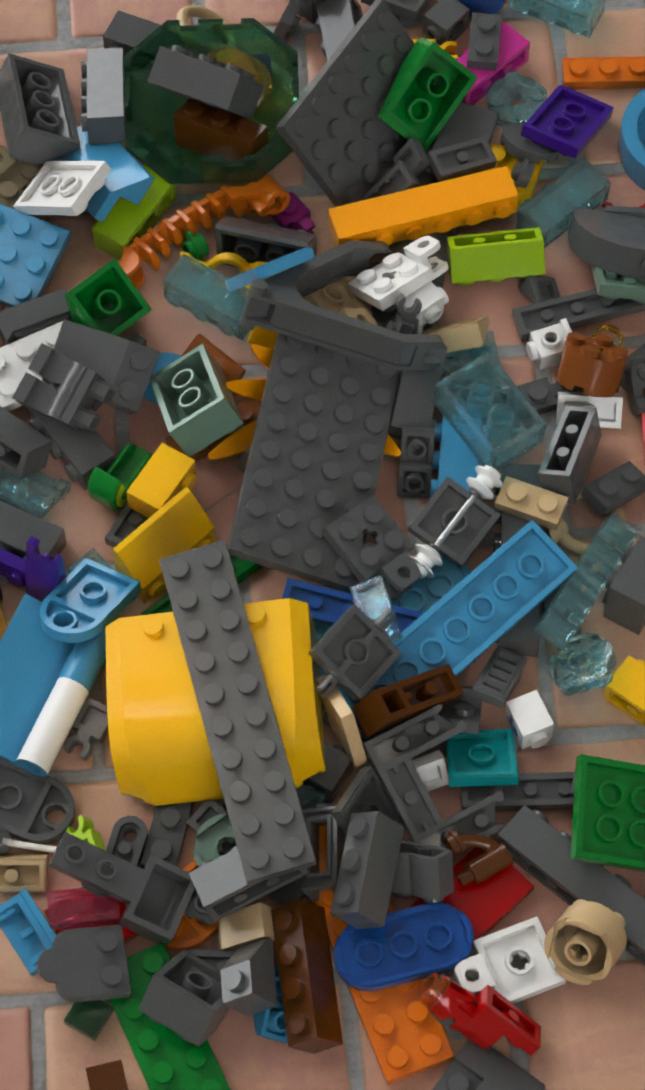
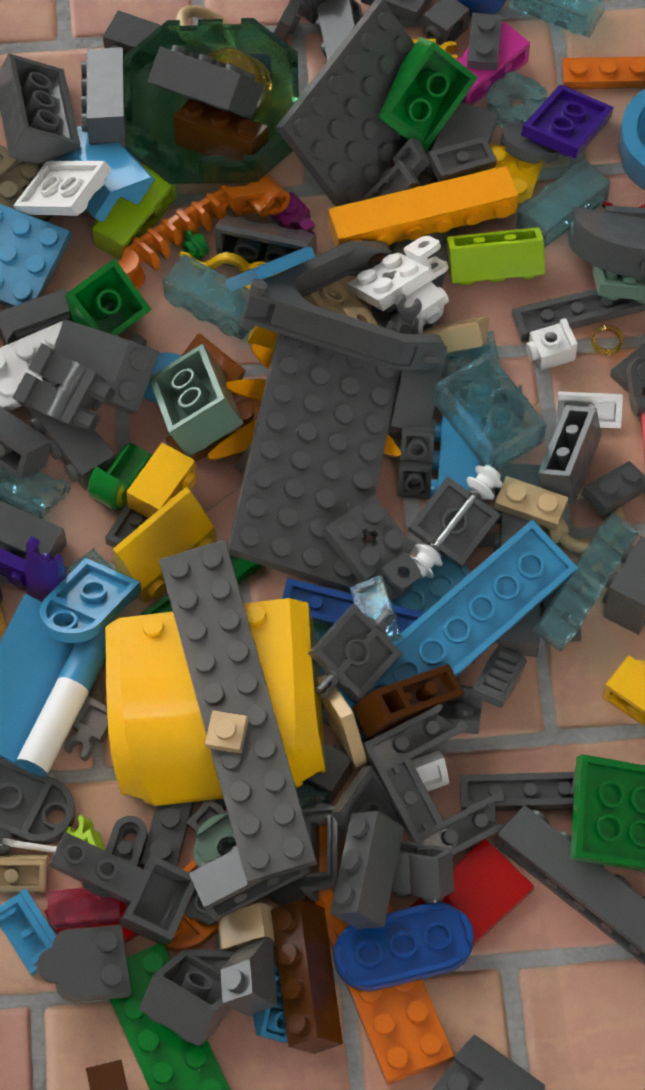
(89, 1017): clear green tile -> none
(226, 732): none -> tan plate
(478, 1017): red plate -> none
(482, 759): teal tile -> none
(490, 862): reddish brown plant -> none
(494, 959): white plate -> none
(522, 173): dark grey plate -> none
(529, 720): white brick -> none
(539, 289): dark grey slope -> none
(542, 394): dark grey plate -> none
(577, 678): clear light blue plate -> none
(586, 942): tan brick -> none
(592, 364): dark orange brick -> none

